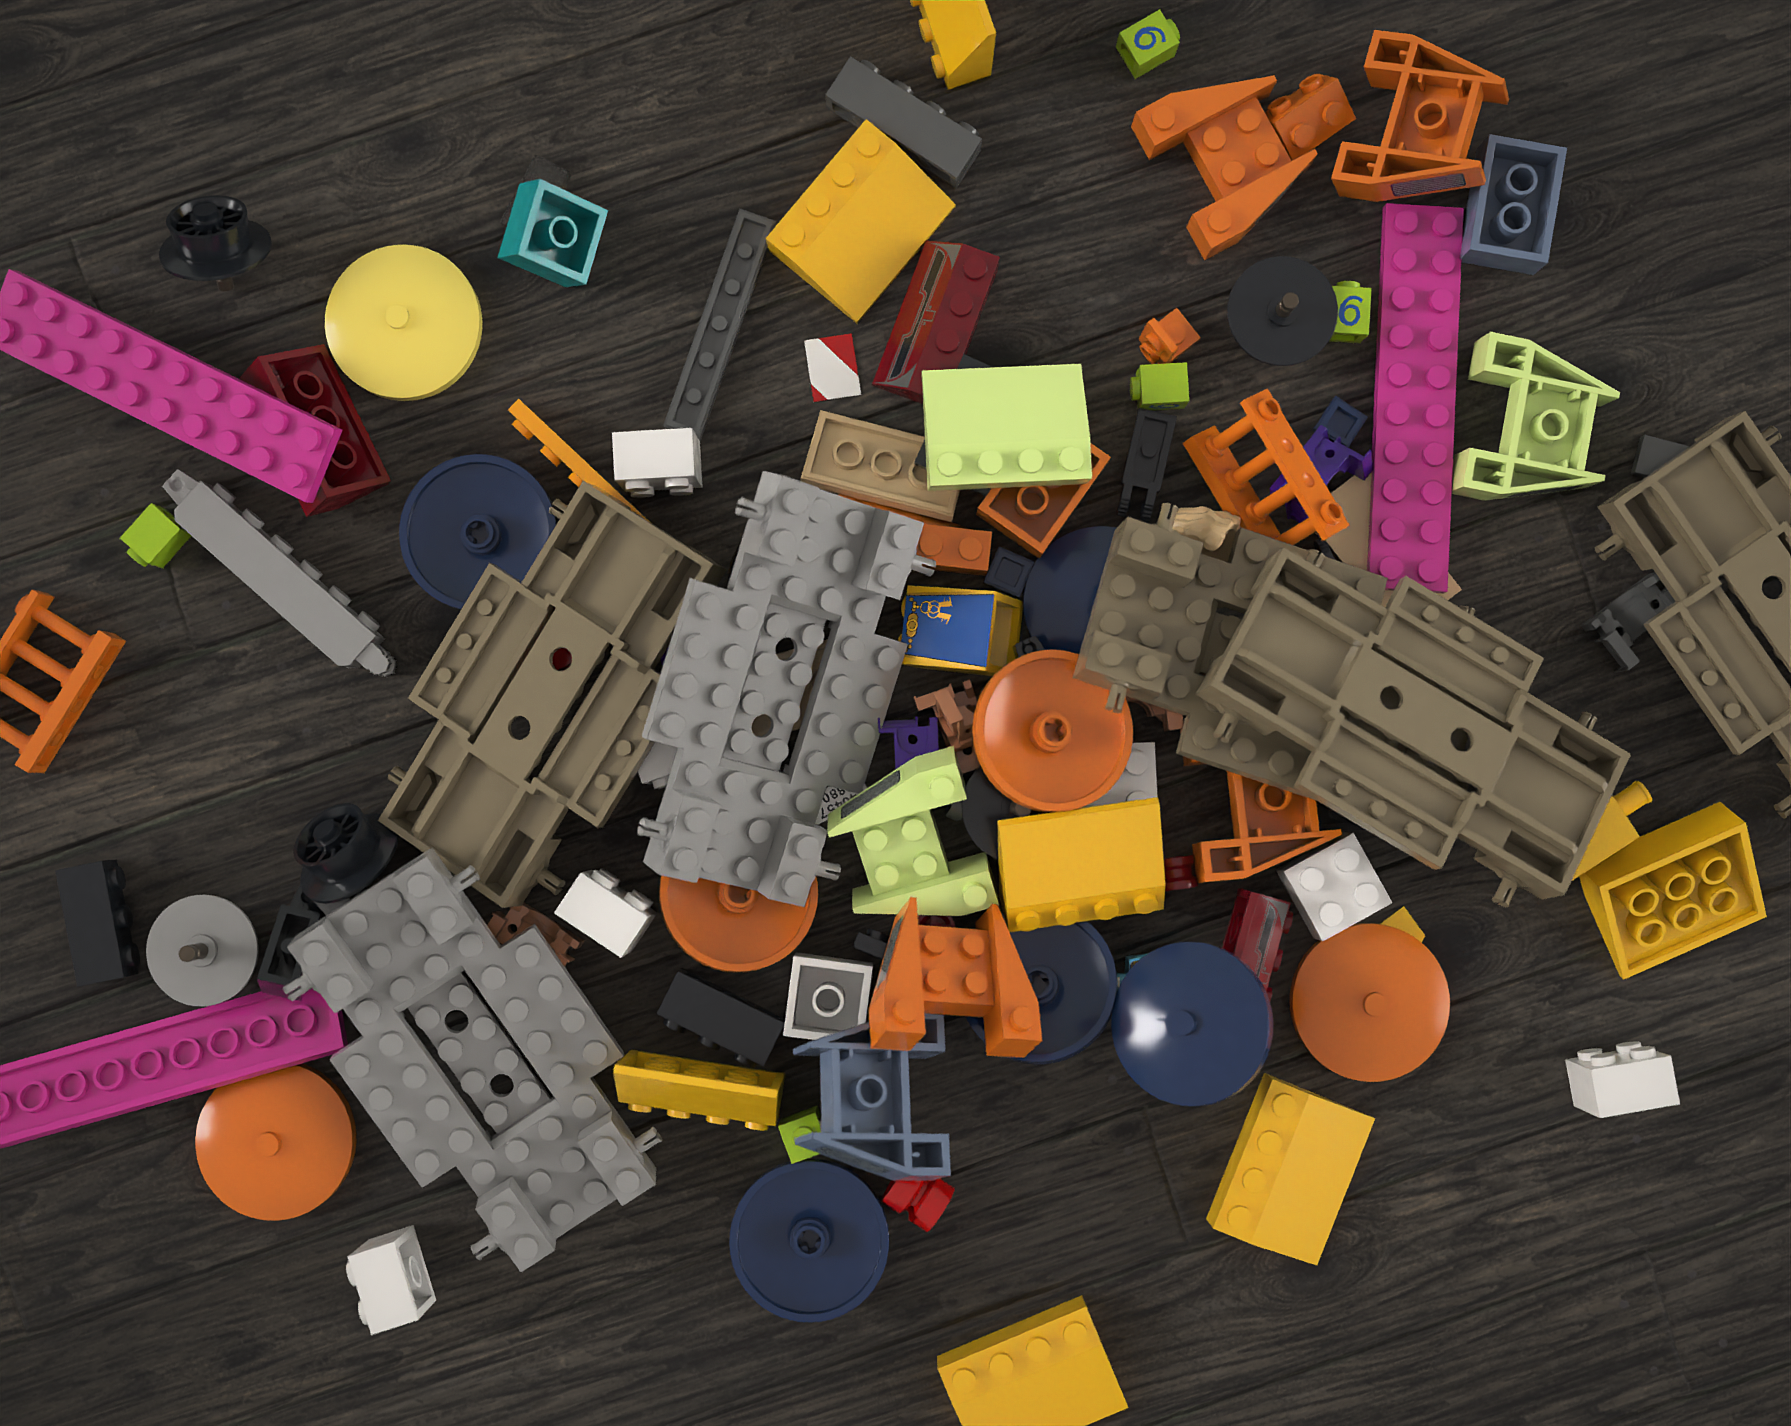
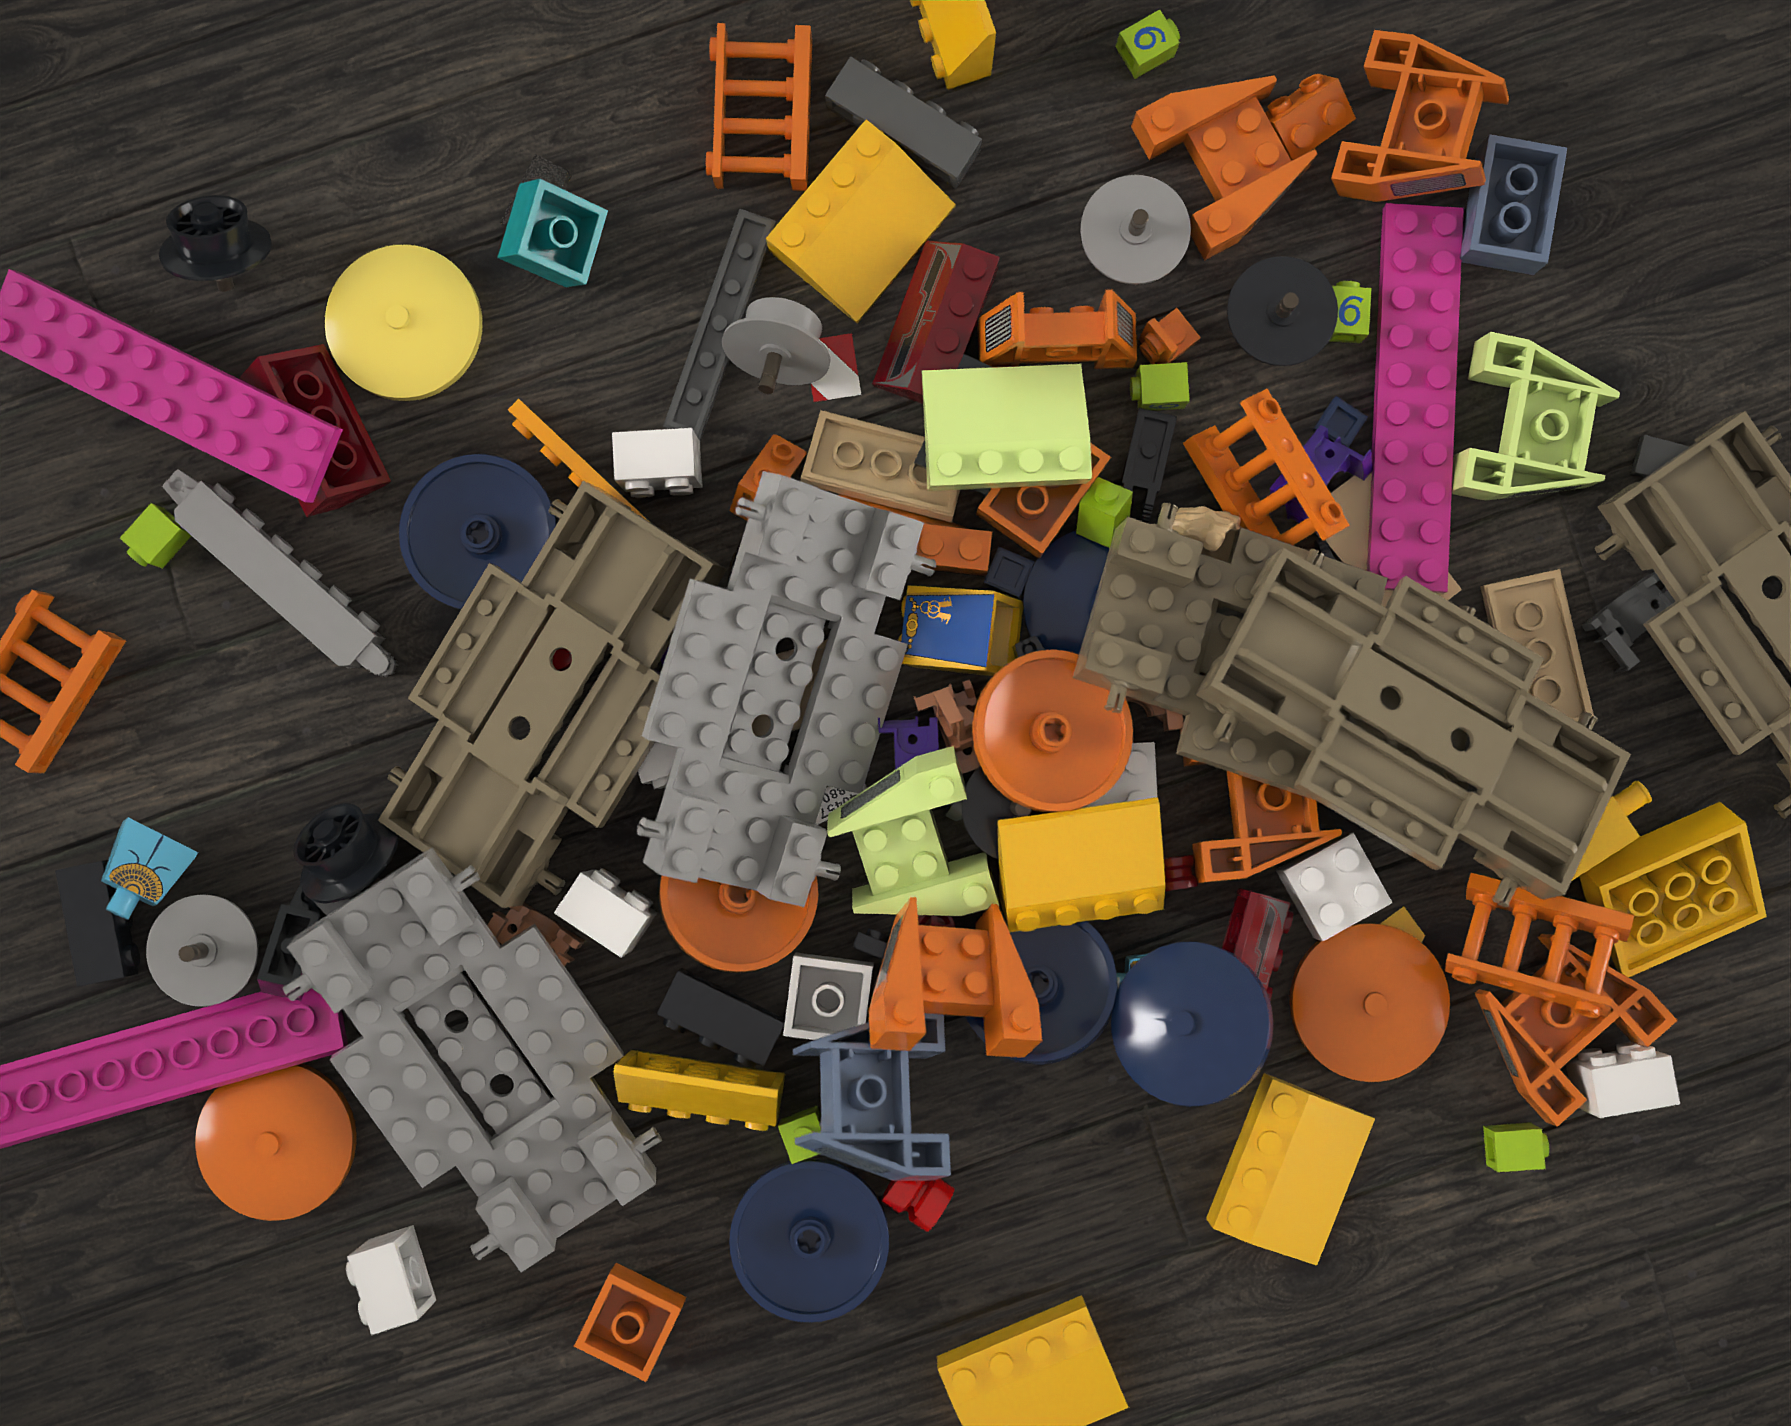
(143, 867): none -> medium azure torso
(630, 1322): none -> orange brick
(776, 457): none -> orange bracket
(777, 344): none -> light grey piece
(794, 126): none -> orange fence
(1043, 336): none -> orange wedge
(1103, 511): none -> lime brick
(1135, 229): none -> light grey piece
(1515, 1147): none -> lime brick
(1538, 617): none -> tan tile
(1545, 1035): none -> orange wedge
(1567, 917): none -> orange fence

